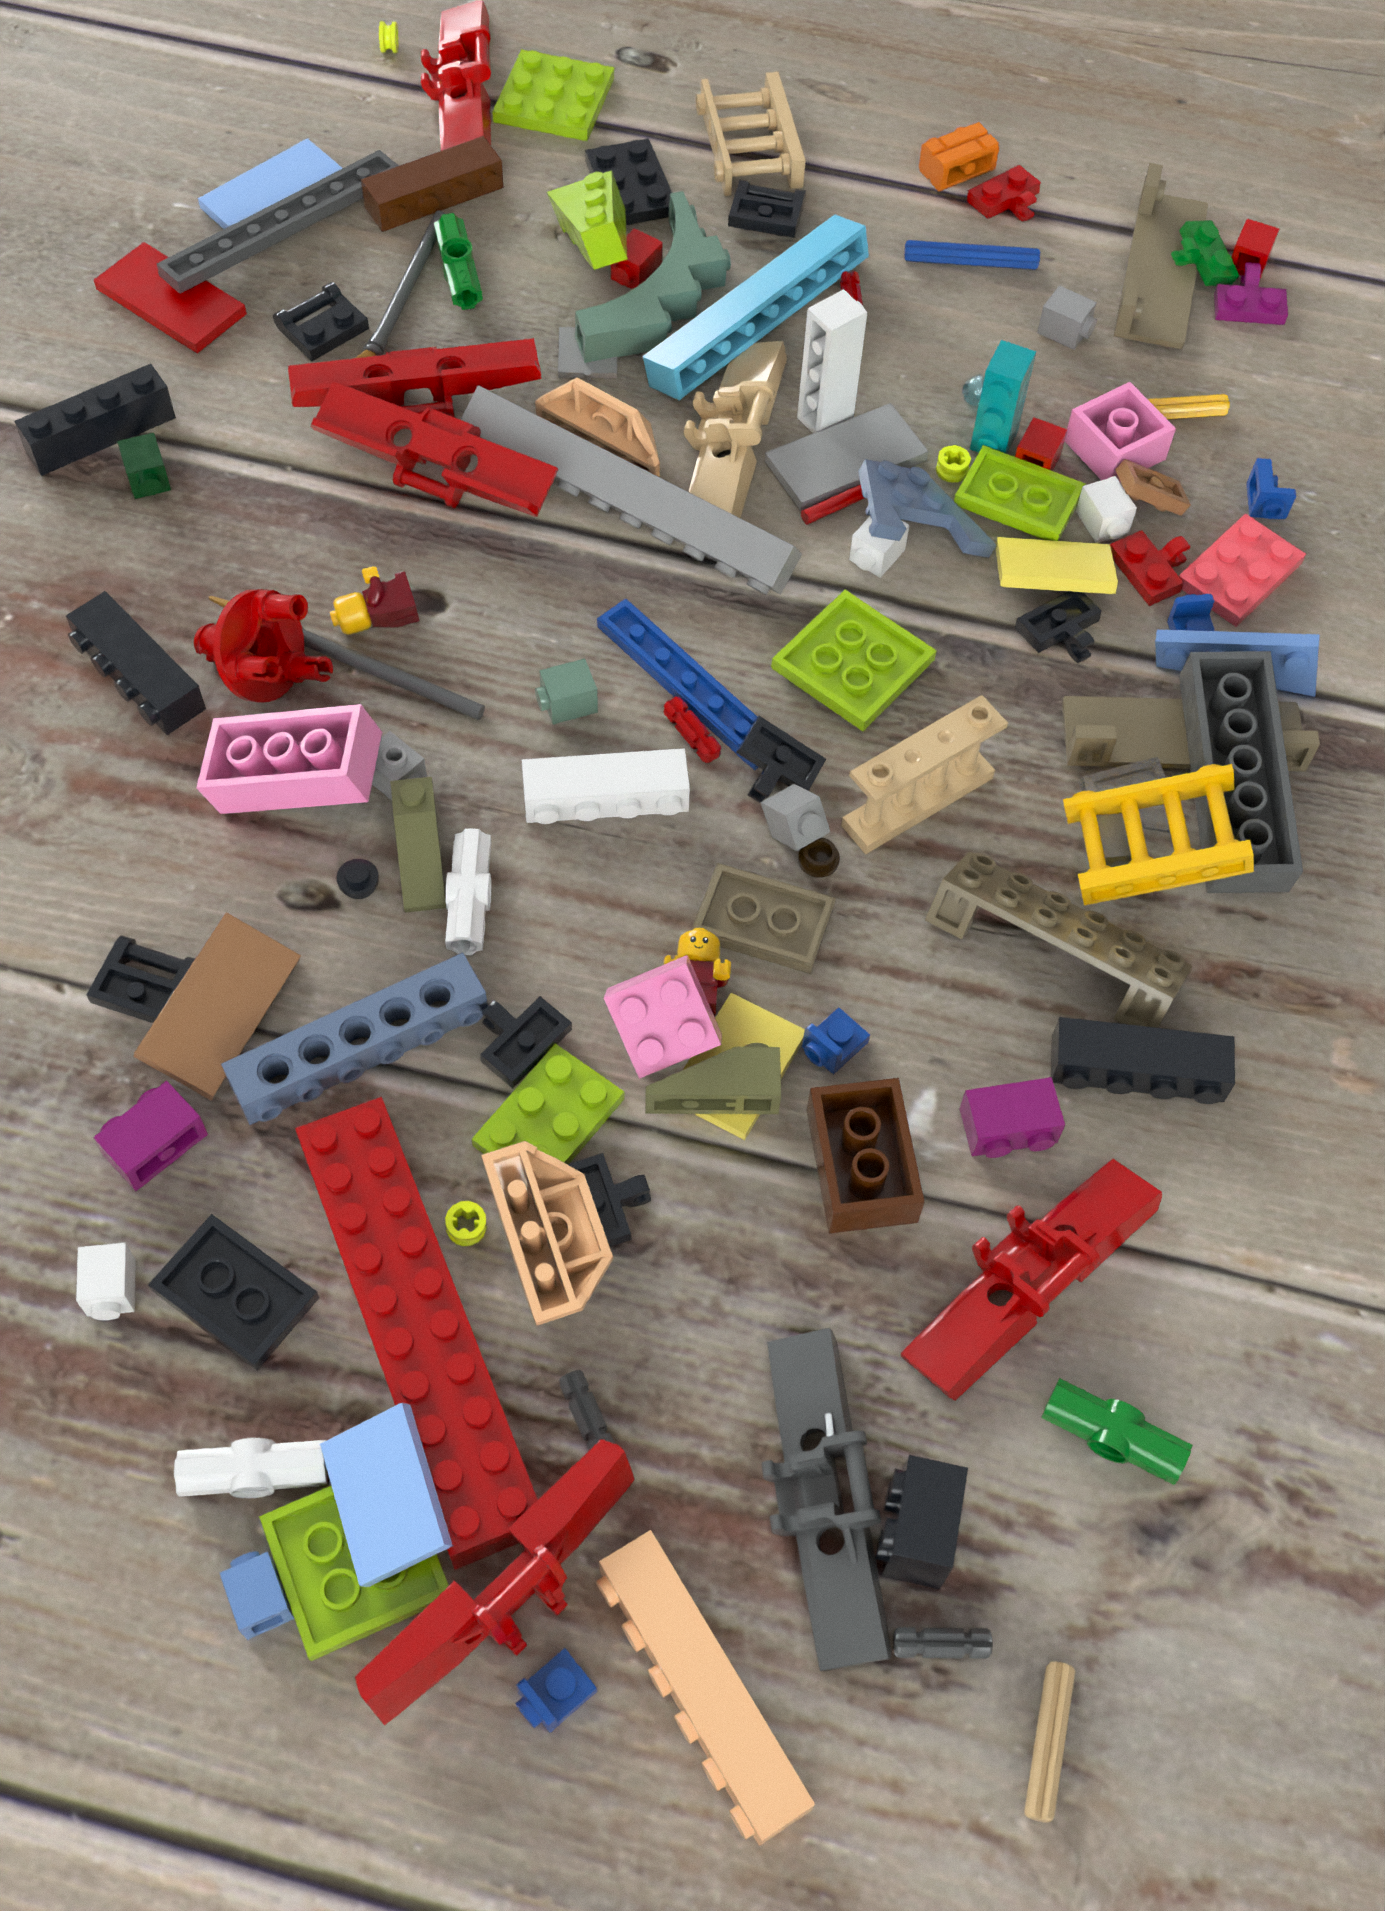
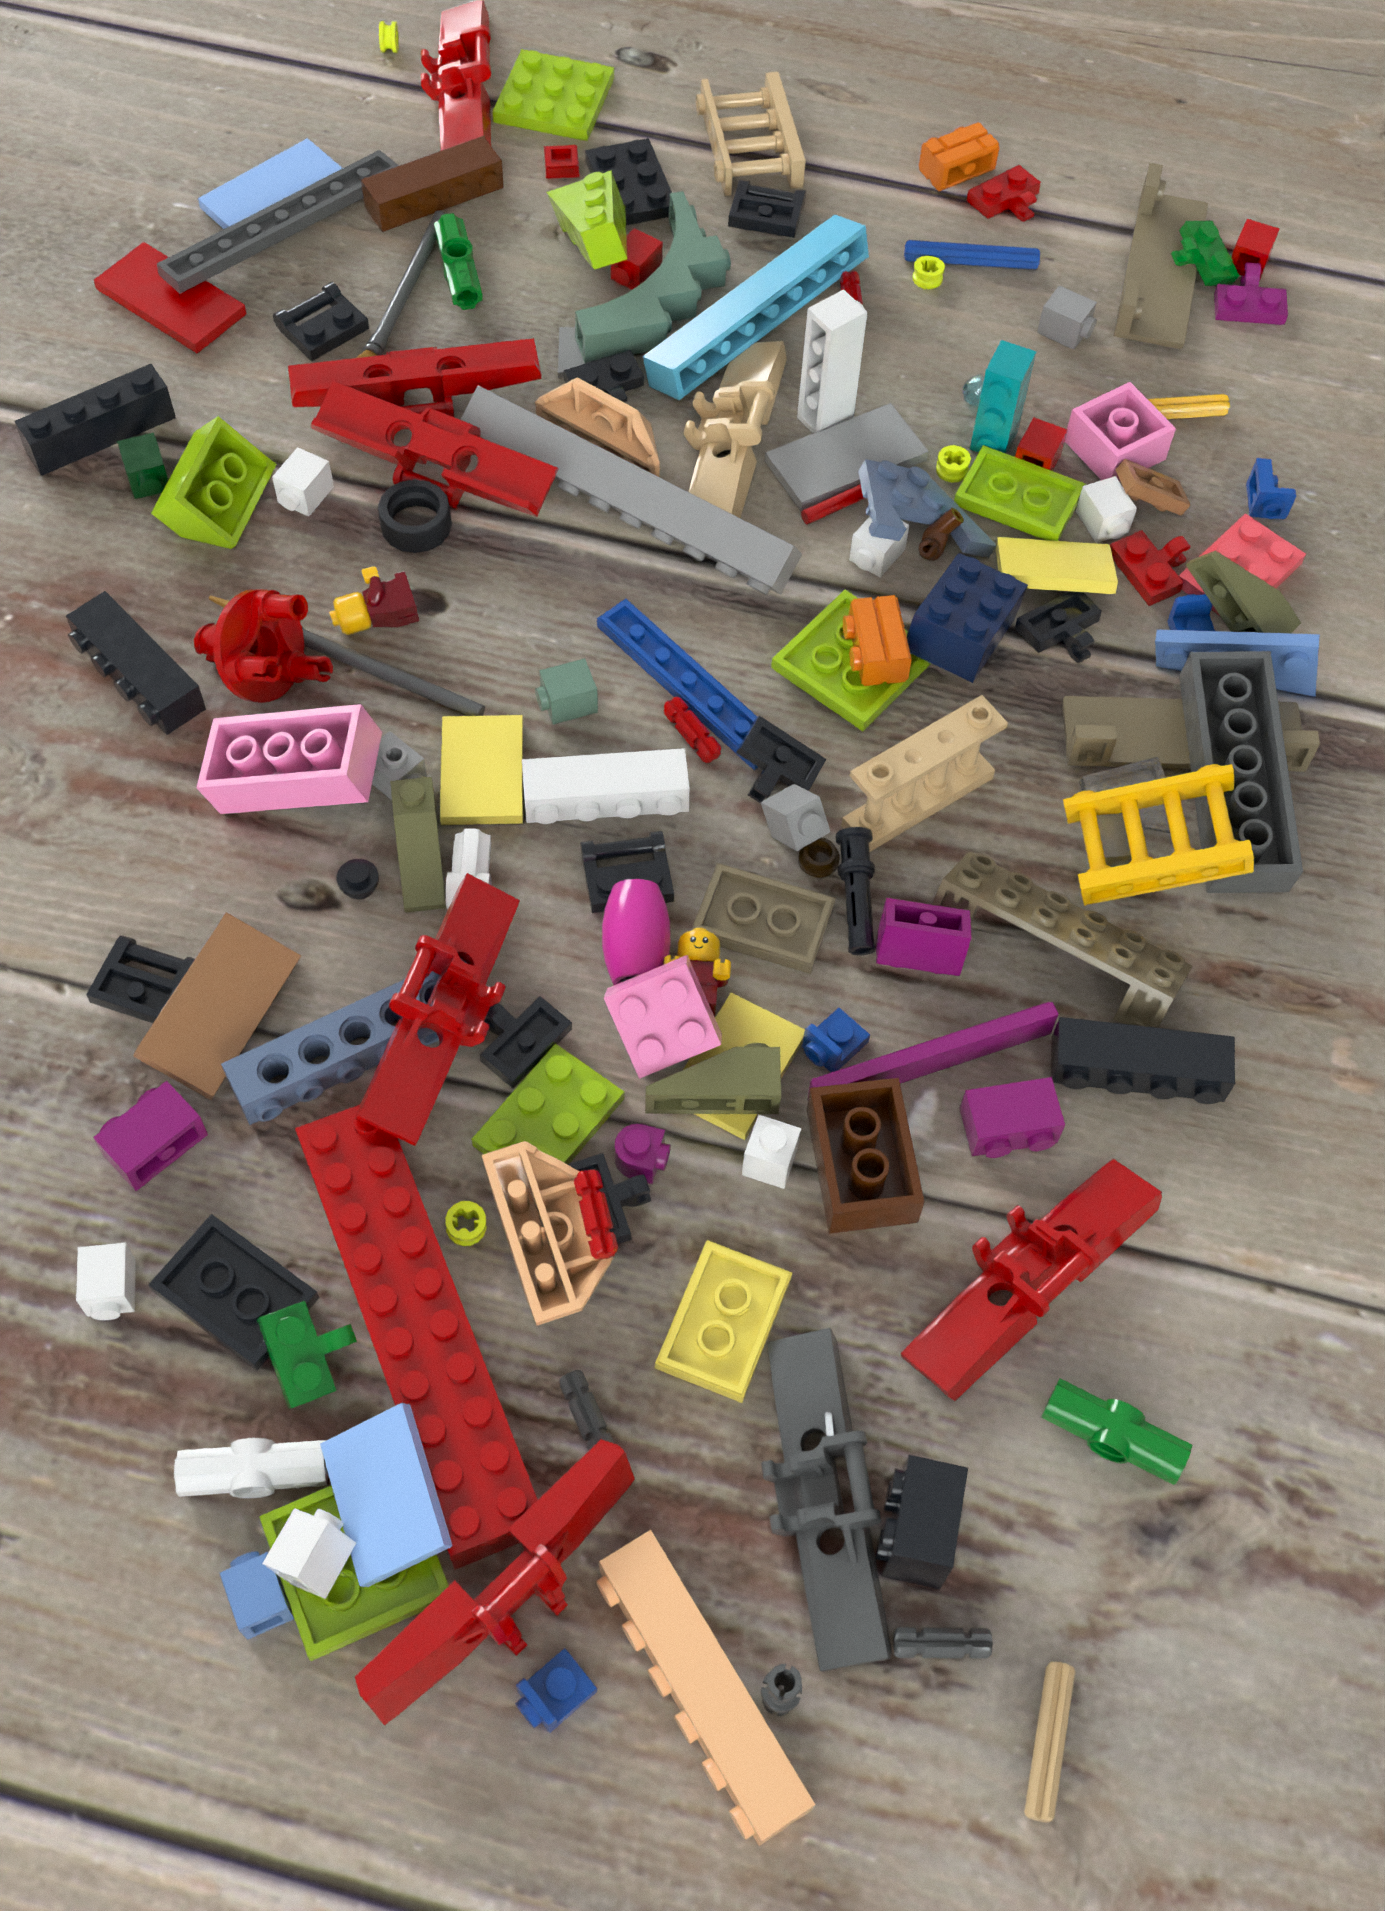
(214, 486): none -> lime slope
(300, 1353): none -> green plate
(303, 482): none -> white brick
(310, 1551): none -> white brick
(410, 1072): none -> red piece
(411, 494): none -> black tyre
(481, 770): none -> light yellow tile
(561, 161): none -> red tile
(595, 1214): none -> red axle
(602, 879): none -> black plate
(610, 374): none -> black plate
(635, 929): none -> dark pink piece
(641, 1151): none -> magenta plate
(723, 1321): none -> light yellow tile
(771, 1151): none -> white brick
(792, 1685): none -> dark grey pin
(856, 873): none -> black pin
(878, 640): none -> orange brick
(923, 937): none -> magenta brick
(930, 279): none -> neon yellow bush
(937, 534): none -> reddish brown arm
(949, 1049): none -> magenta tile
(965, 617): none -> dark blue brick
(1242, 597): none -> olive slope

